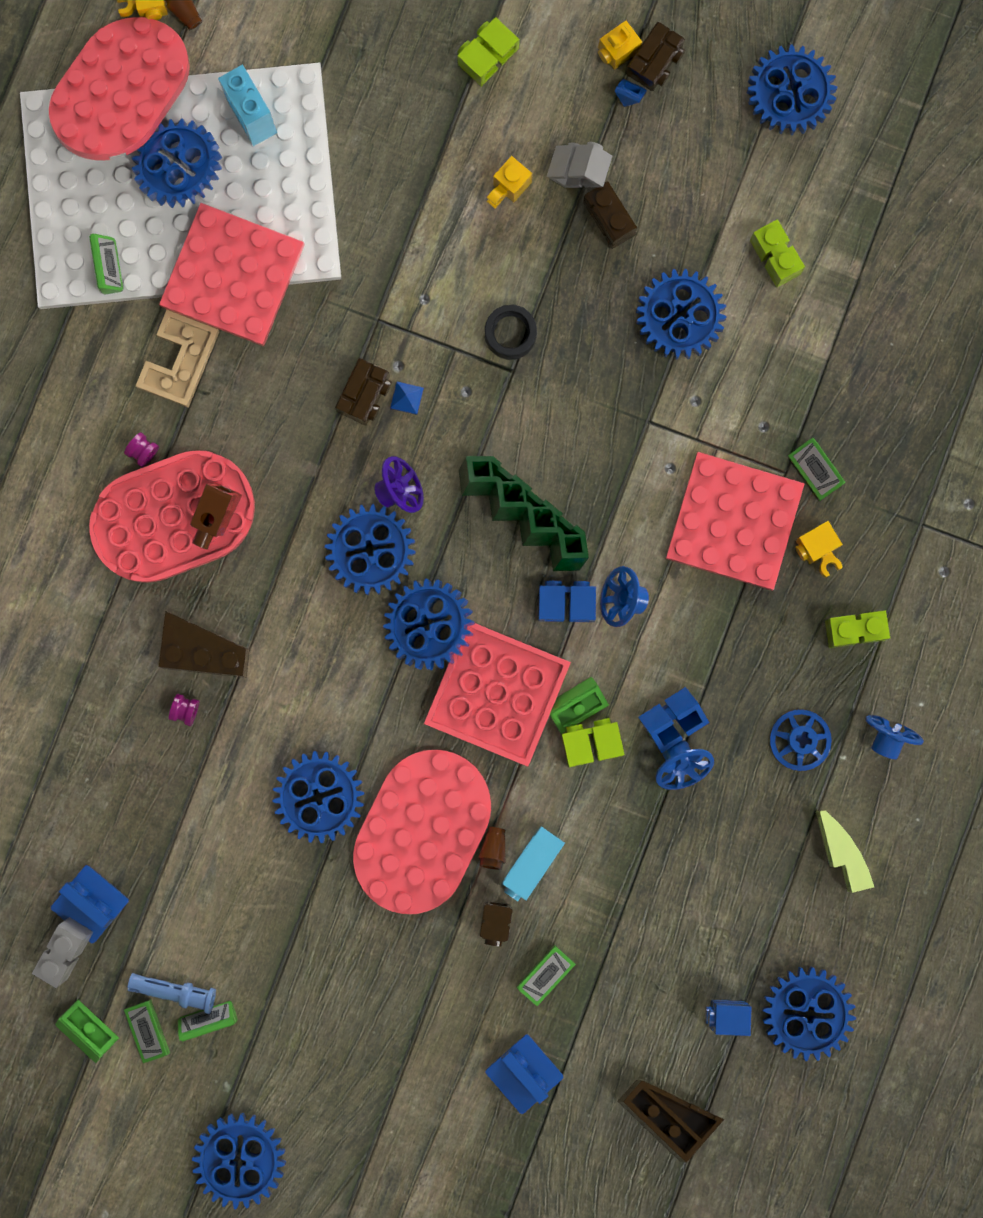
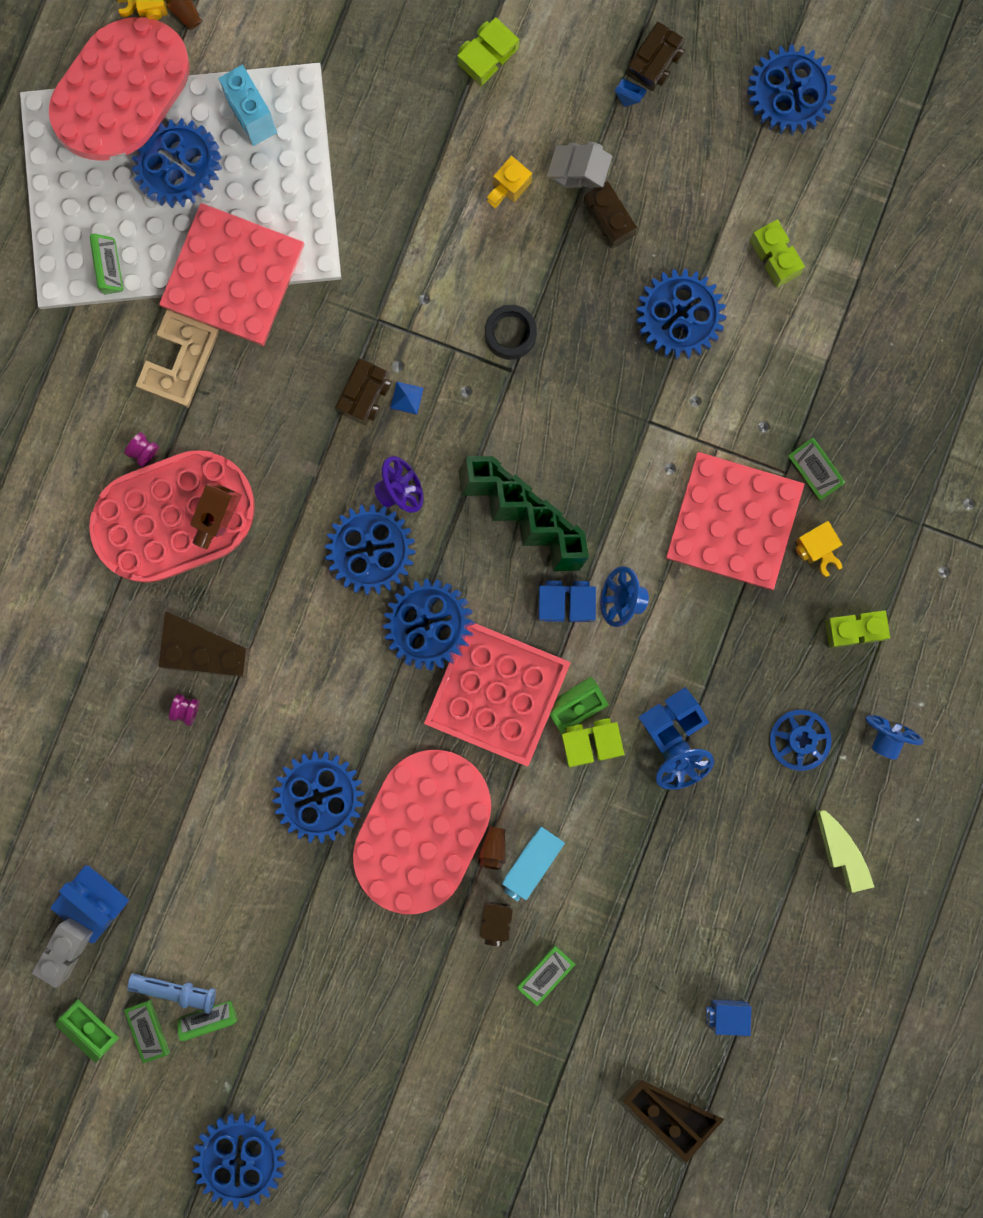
(524, 1074): blue bracket -> none
(619, 45): yellow brick -> none
(811, 988): blue gear -> none

